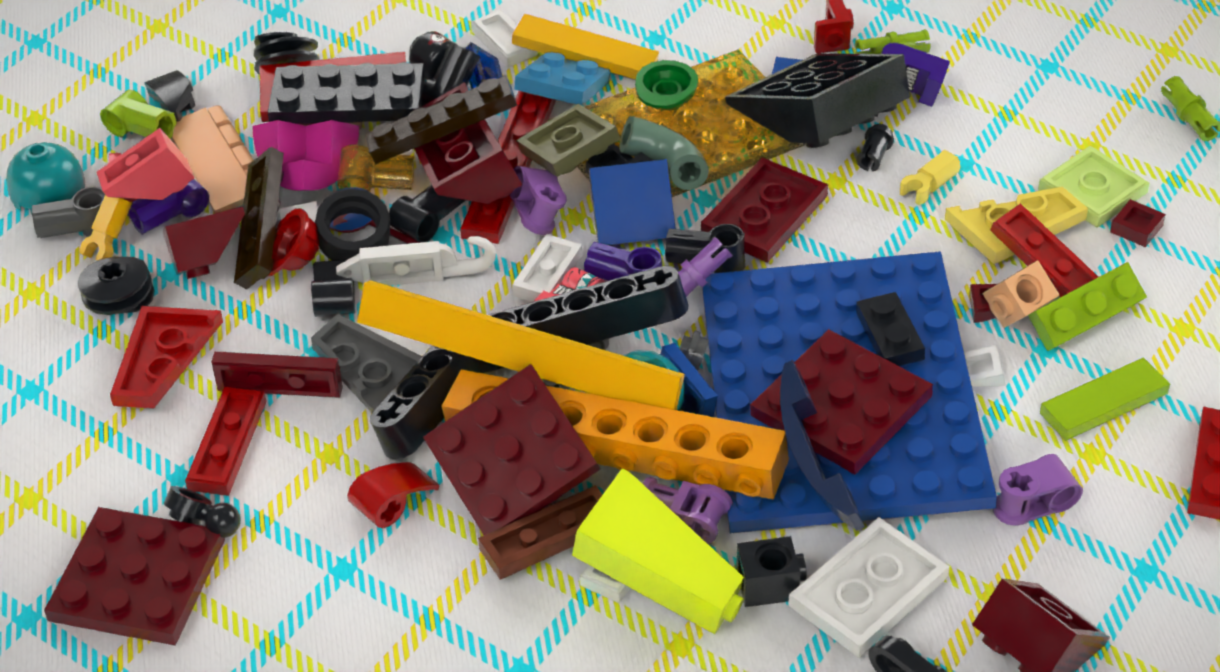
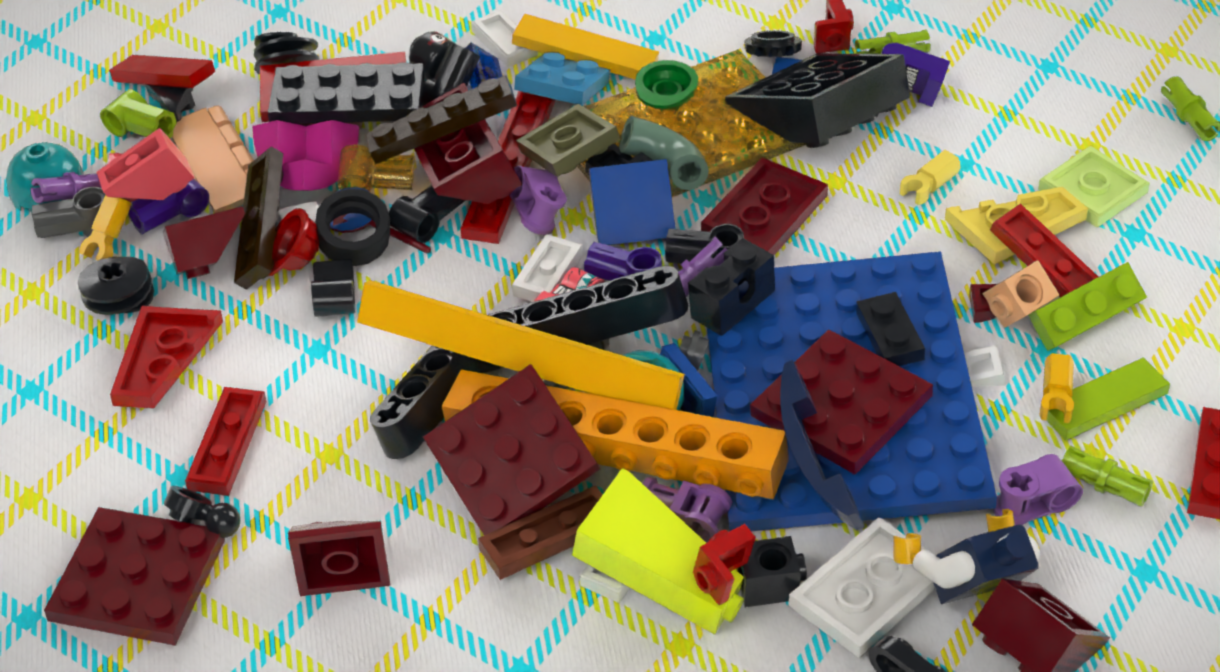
(62, 187): none -> medium lavender pin
(162, 71): none -> red tile
(278, 374): dark red tile -> none
(338, 556): none -> dark red slope
(367, 360): dark grey wing -> none
(384, 491): red panel -> none
(414, 263): white plate -> none
(716, 289): none -> black brick
(719, 557): none -> red bracket
(773, 44): none -> black gear
(877, 141): black pin -> none
(976, 562): none -> torso
(1058, 386): none -> yellow bar
(1107, 476): none -> lime pin
(1137, 223): dark red tile -> none

